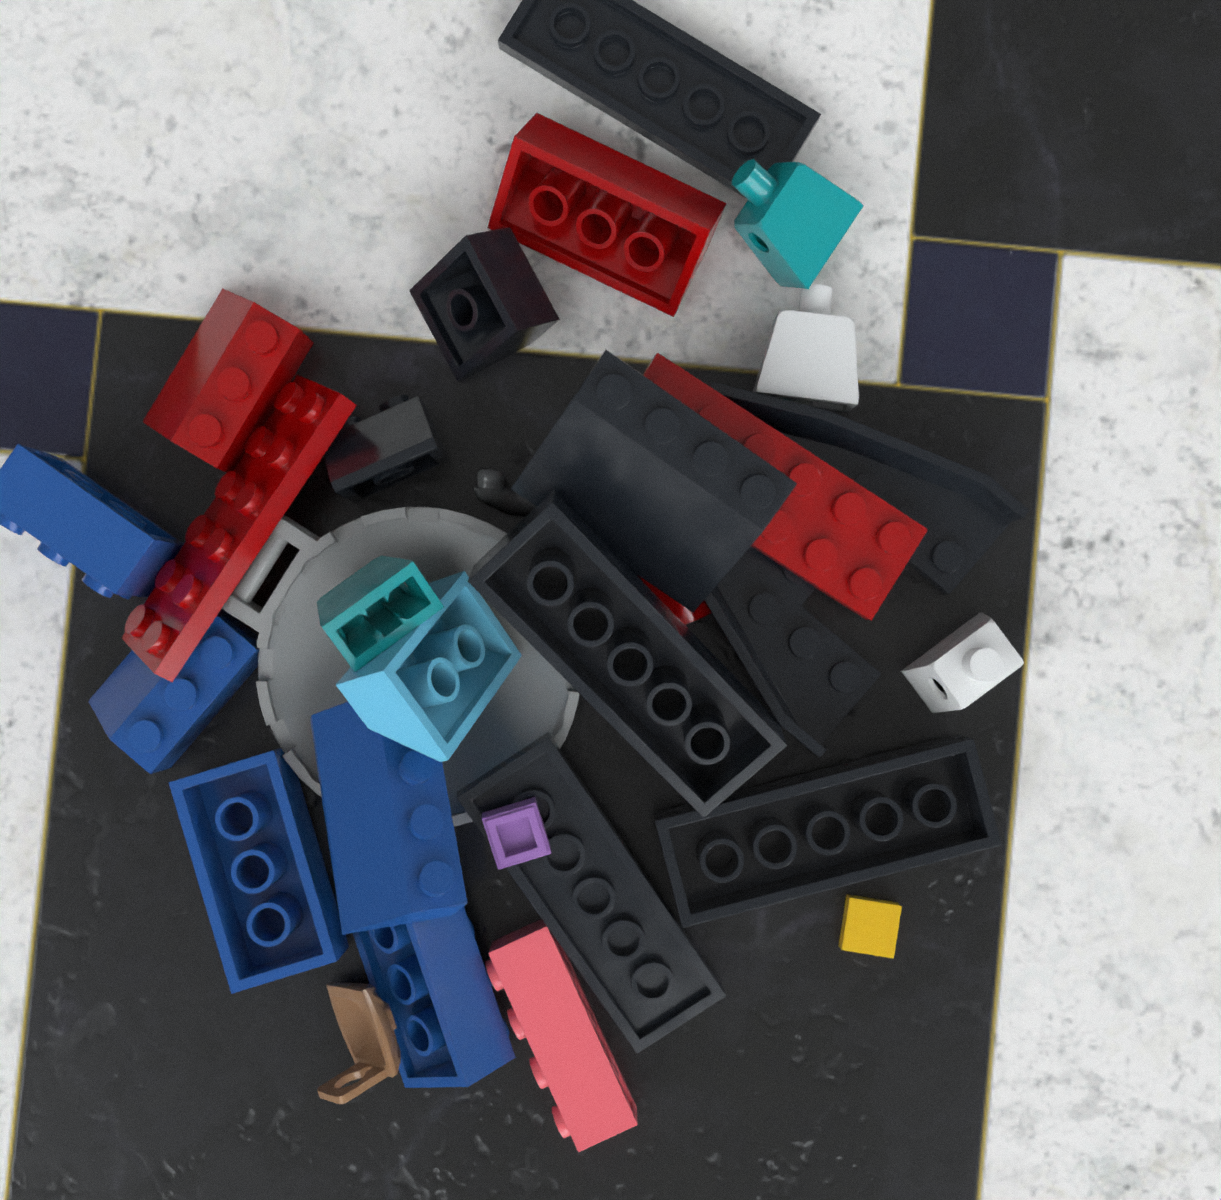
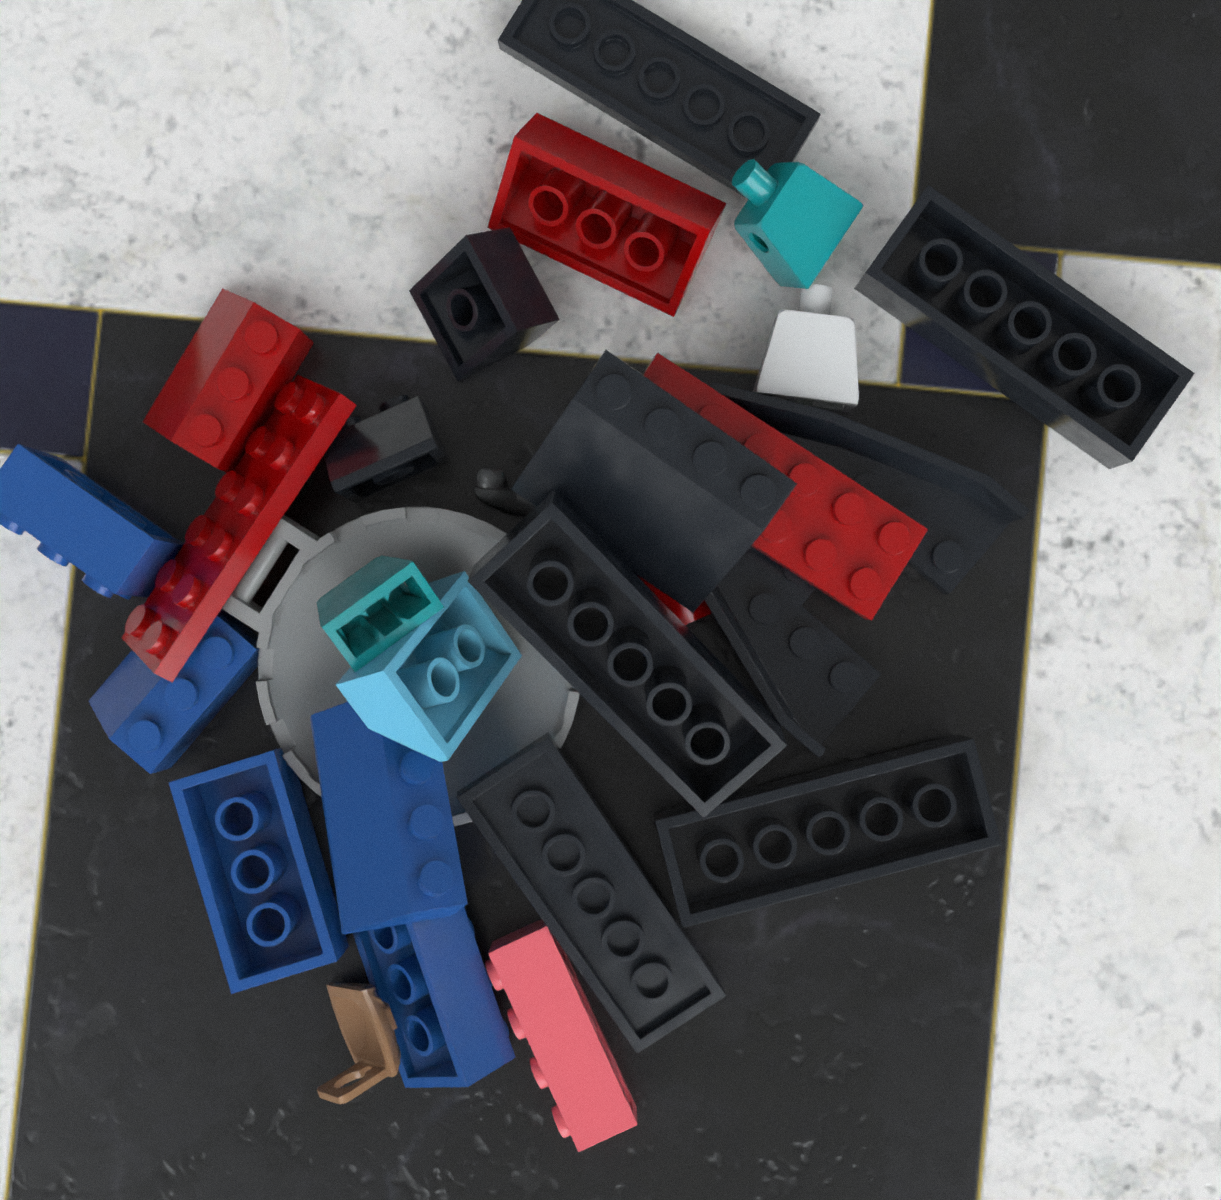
(516, 833): medium lavender tile -> none
(870, 926): yellow tile -> none
(964, 665): white torso -> none
(1024, 330): none -> black brick

